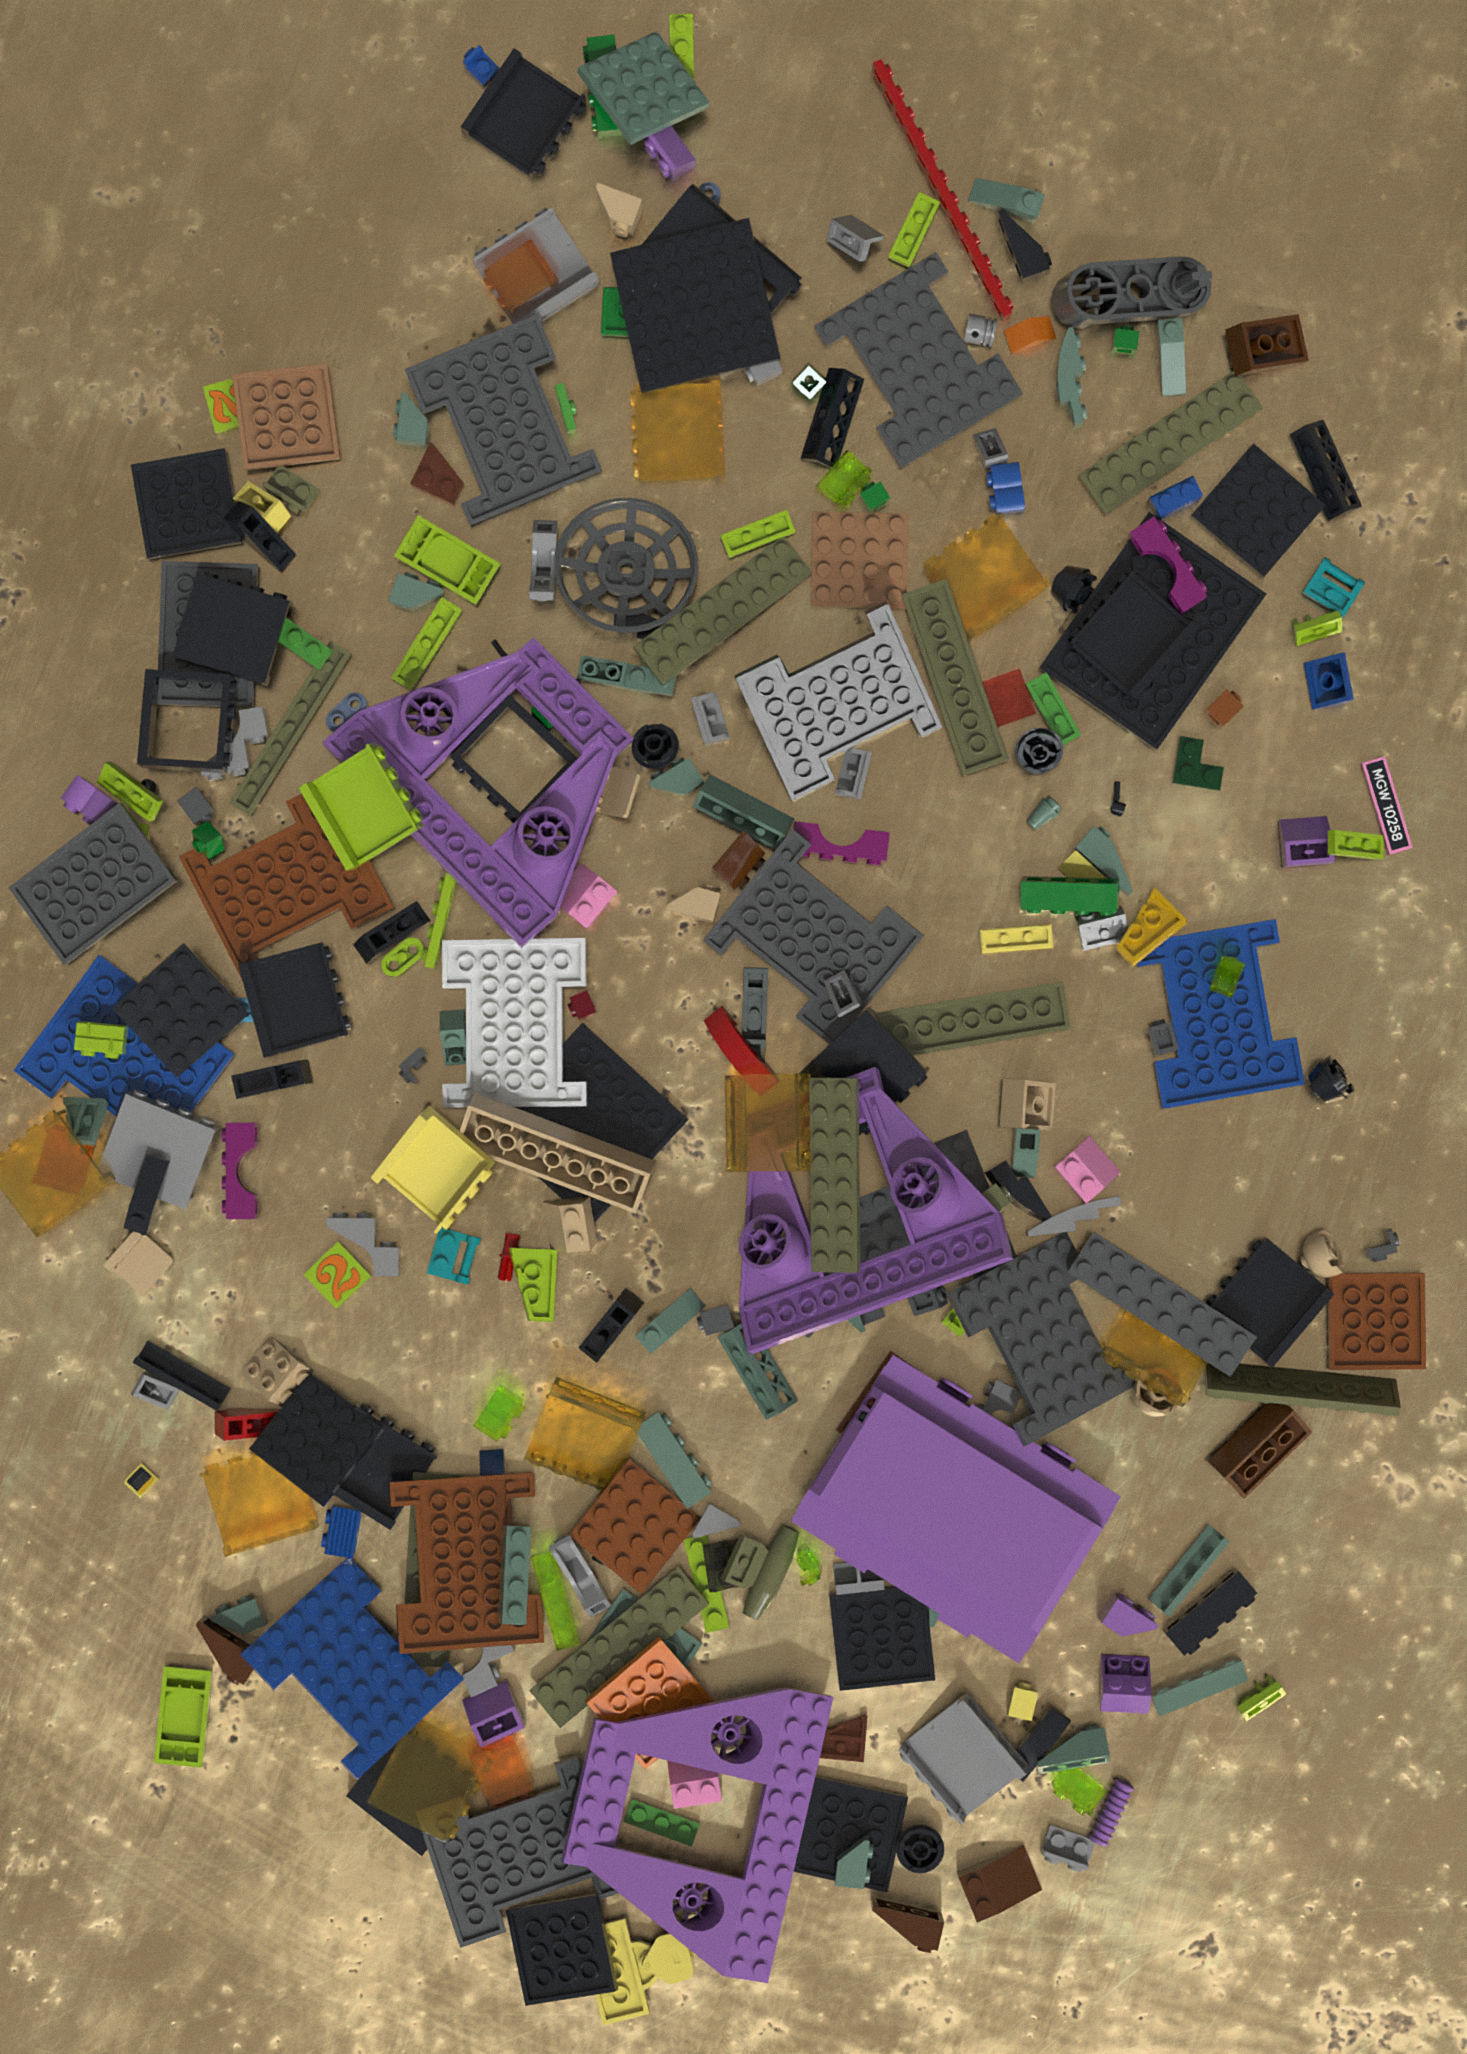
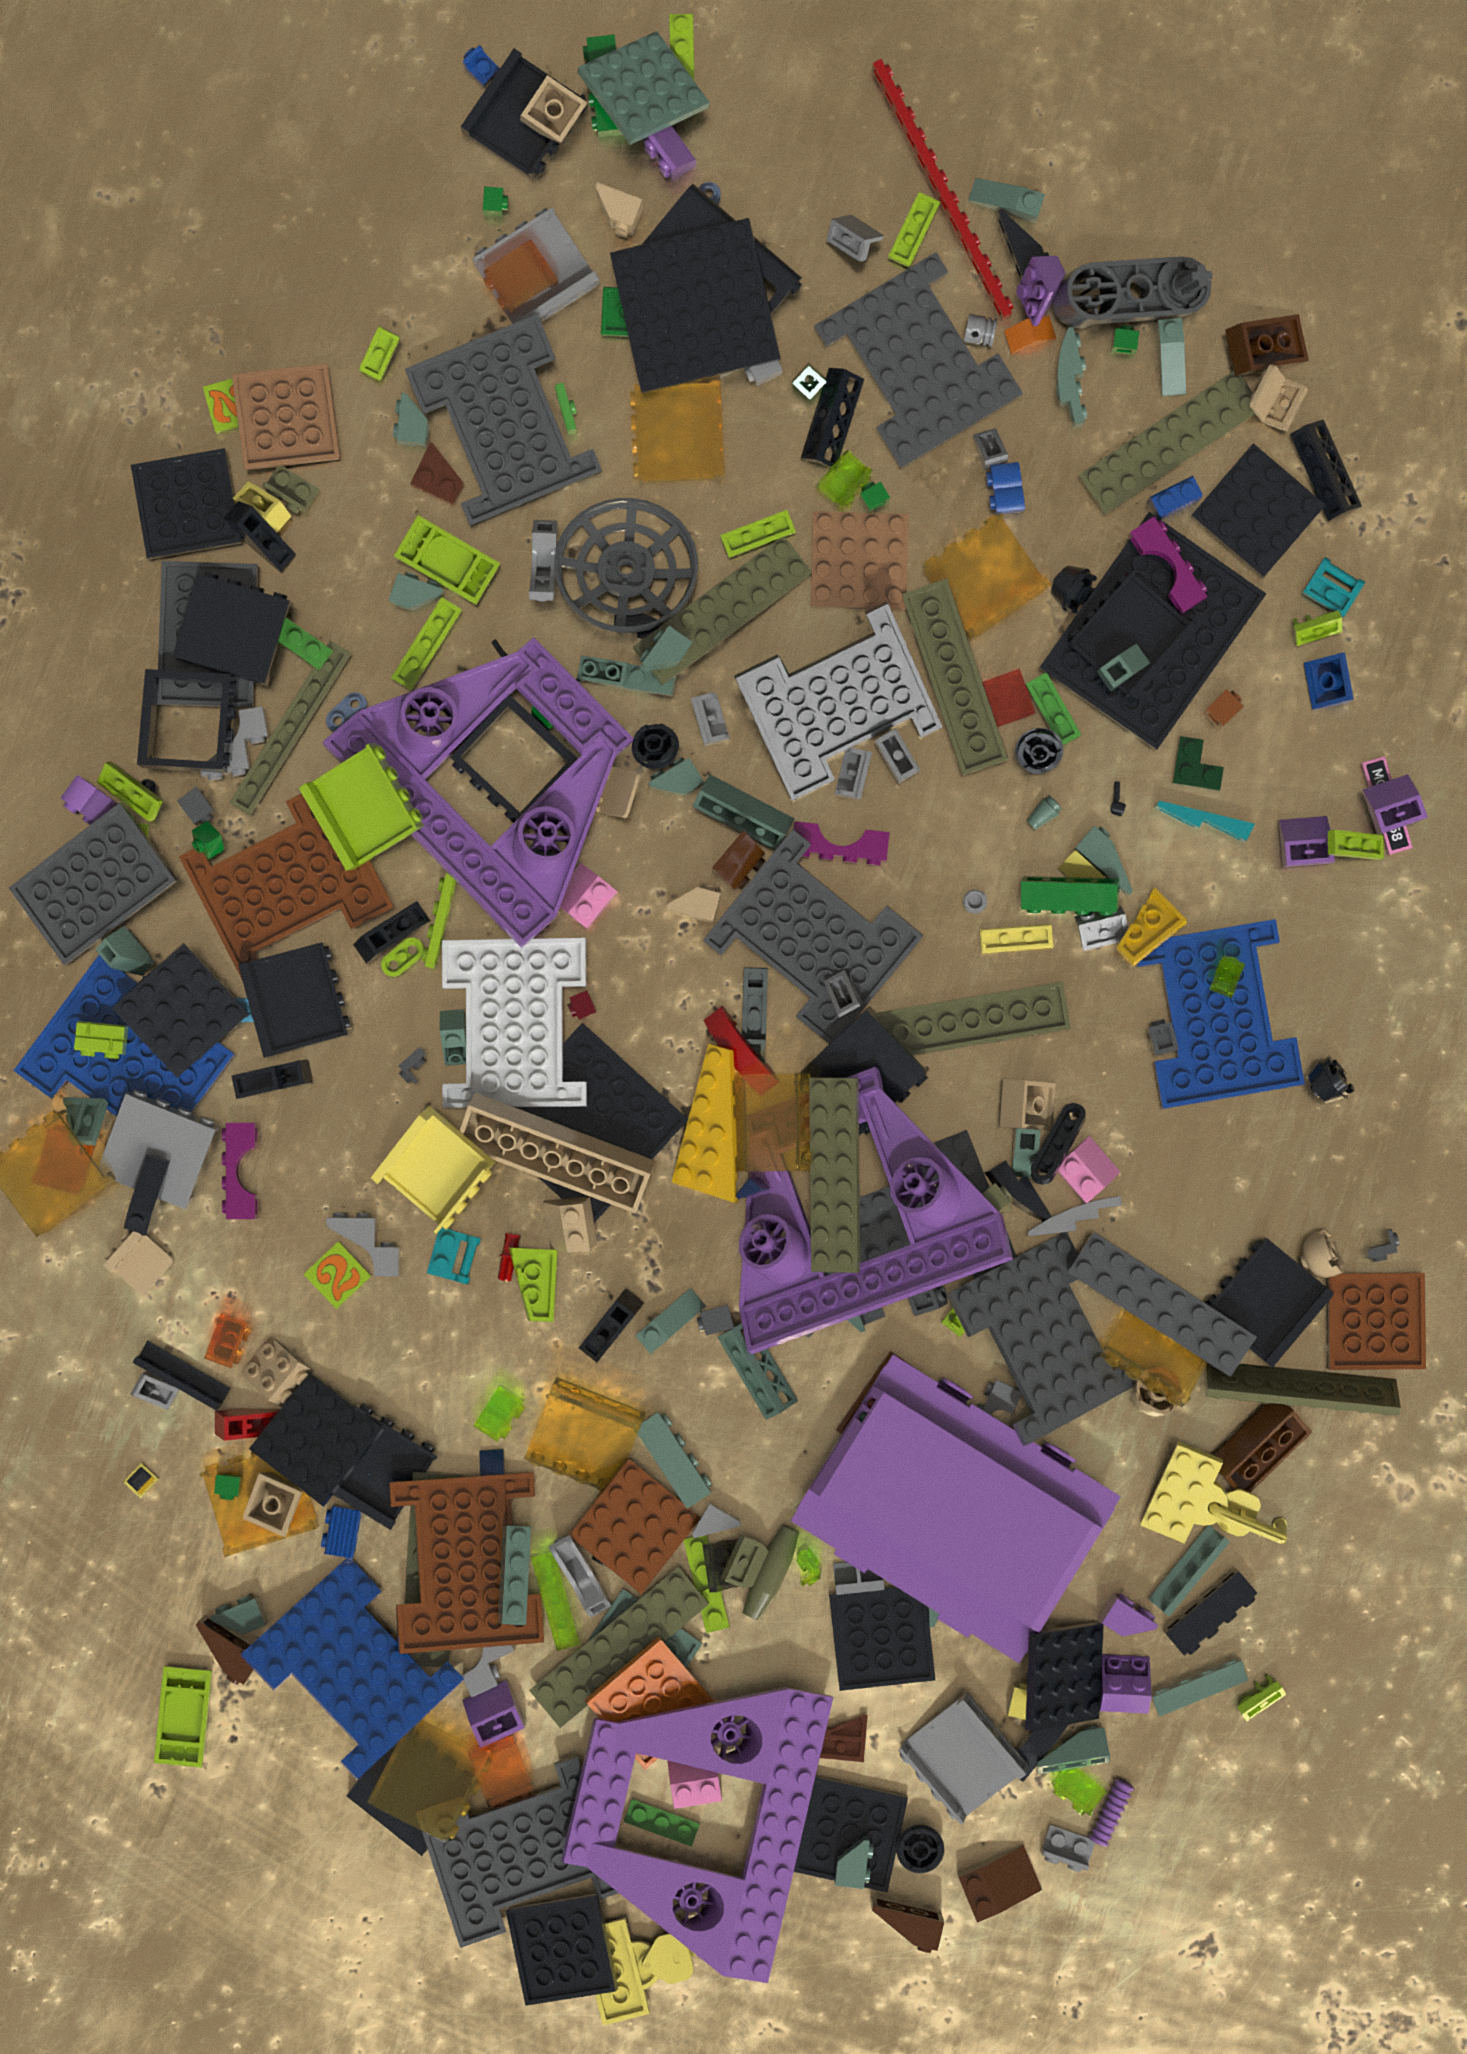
(124, 953): none -> sand green slope
(228, 1340): none -> clear orange brick
(228, 1485): none -> green plate
(272, 1503): none -> tan slope
(380, 353): none -> lime plate
(494, 201): none -> green plate
(553, 110): none -> tan slope
(667, 652): none -> sand green slope
(709, 1139): none -> yellow wing
(752, 1187): none -> dark blue slope
(897, 756): none -> light grey brick
(974, 901): none -> light grey tile
(1040, 286): none -> medium lavender slope
(1058, 1143): none -> black plate
(1064, 1676): none -> black plate
(1123, 667): none -> sand green slope
(1190, 1487): none -> light yellow plate
(1233, 827): none -> teal slope
(1277, 399): none -> tan bracket
(1394, 804): none -> medium lavender slope

